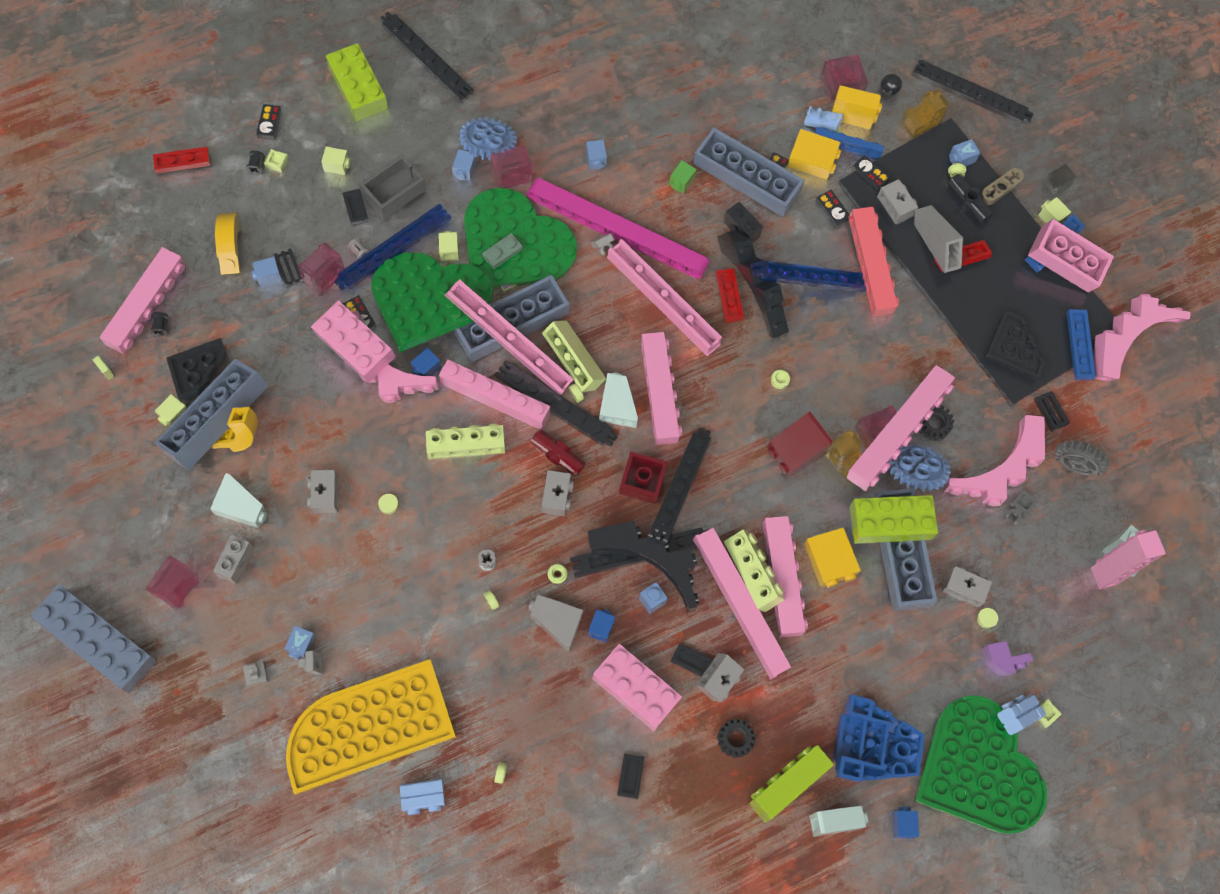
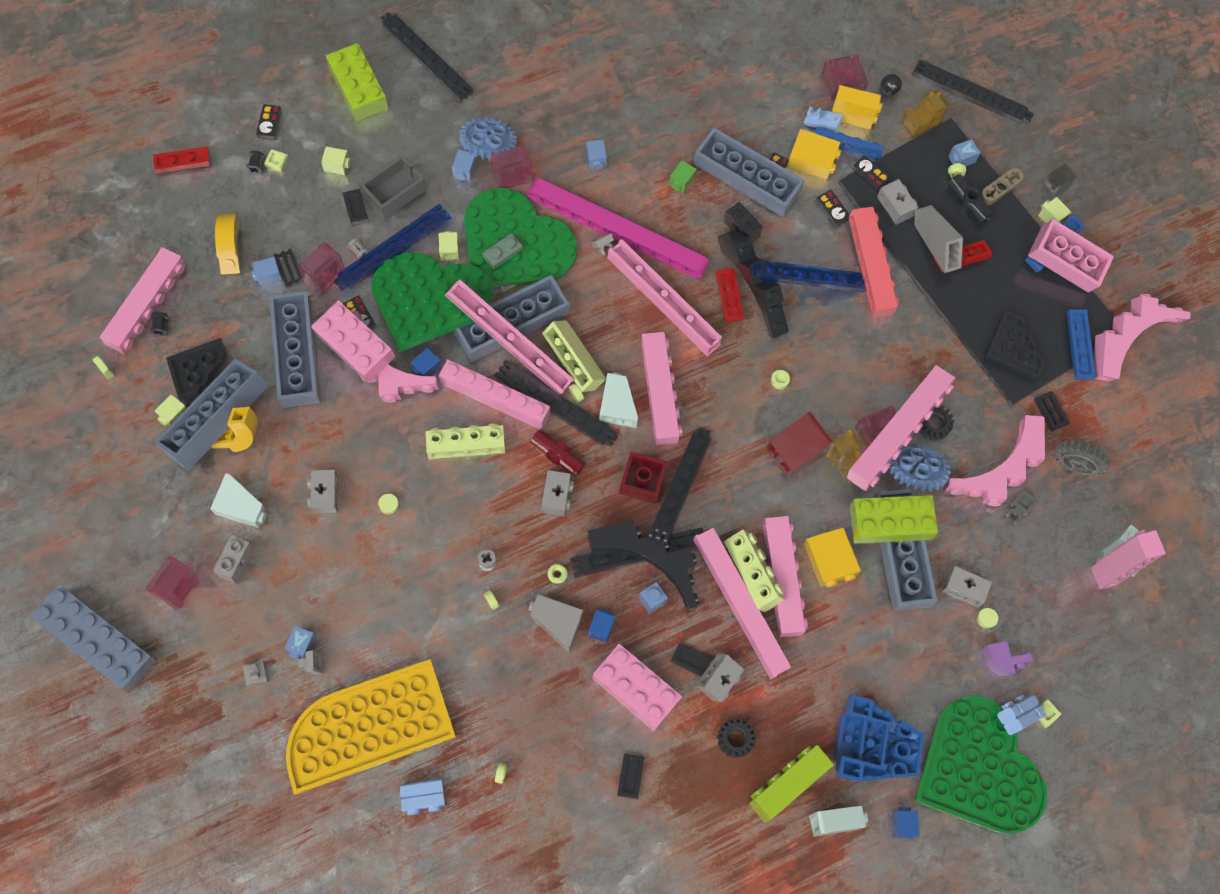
(294, 349): none -> sand blue brick

